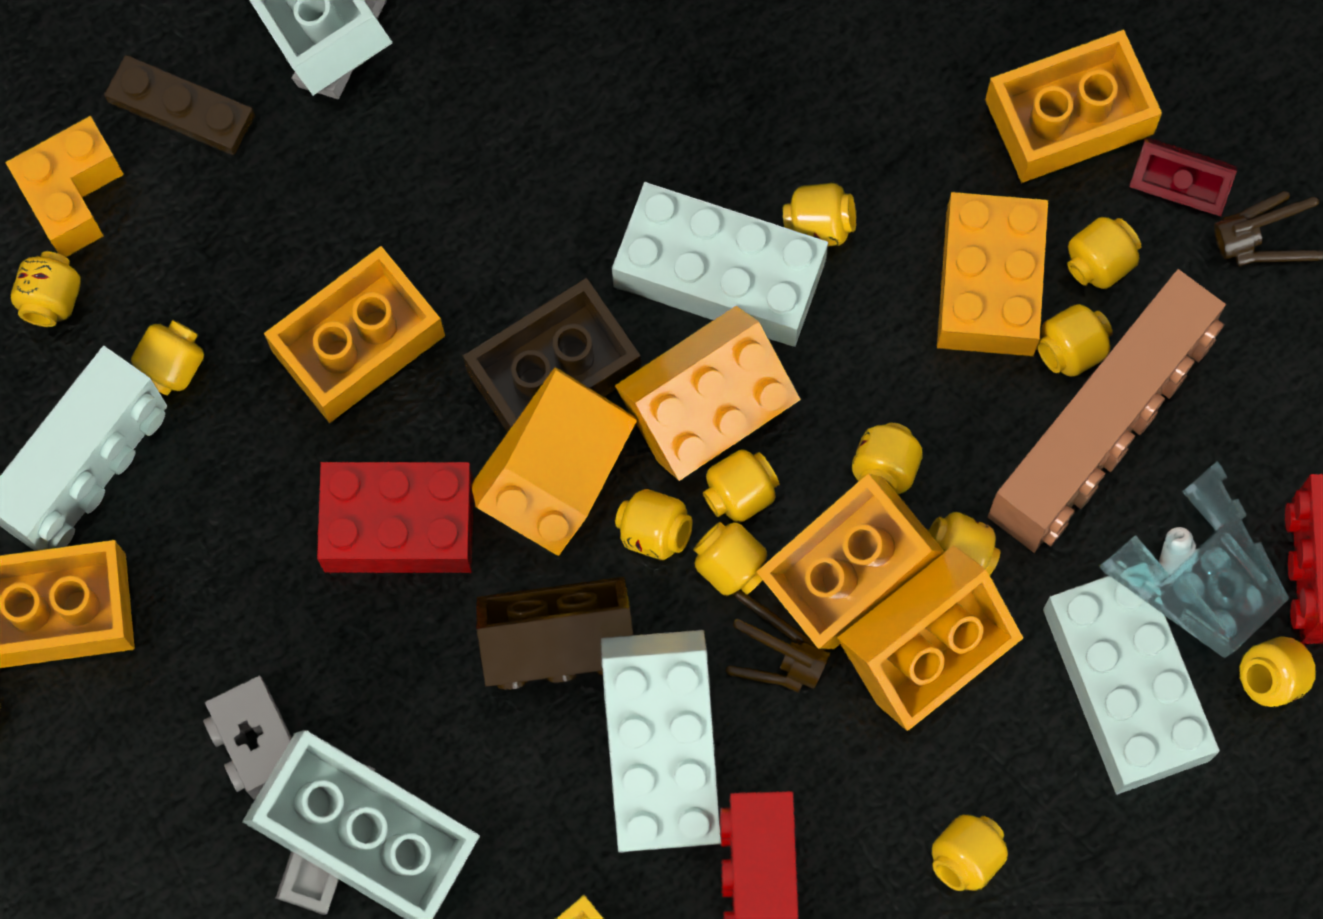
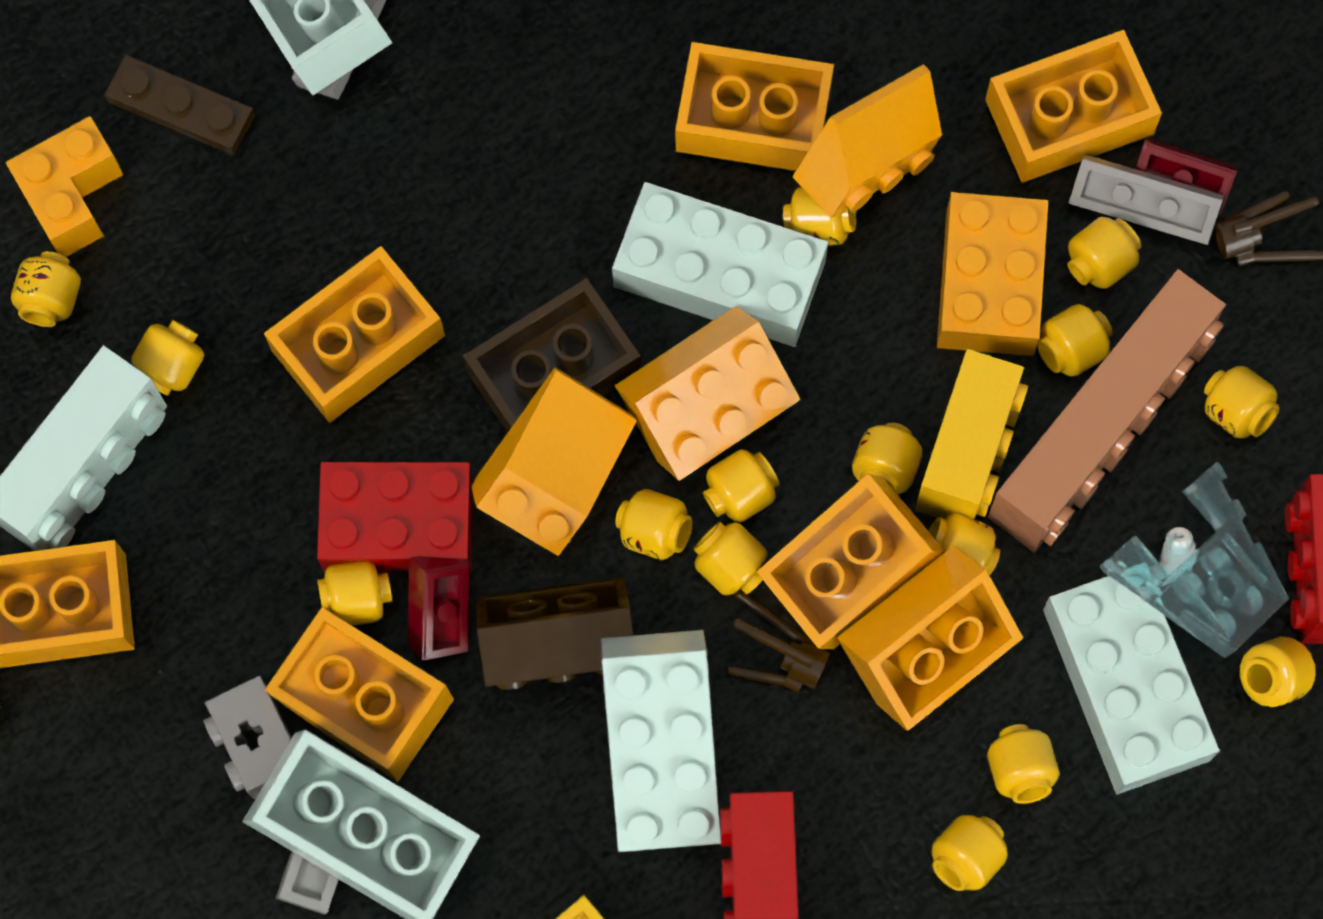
(355, 592): none -> yellow head
(360, 694): none -> light orange slope
(438, 606): none -> dark red slope
(752, 106): none -> light orange brick
(872, 144): none -> light orange slope
(972, 437): none -> yellow brick
(1023, 764): none -> yellow head
(1145, 199): none -> light grey plate
(1241, 402): none -> yellow head

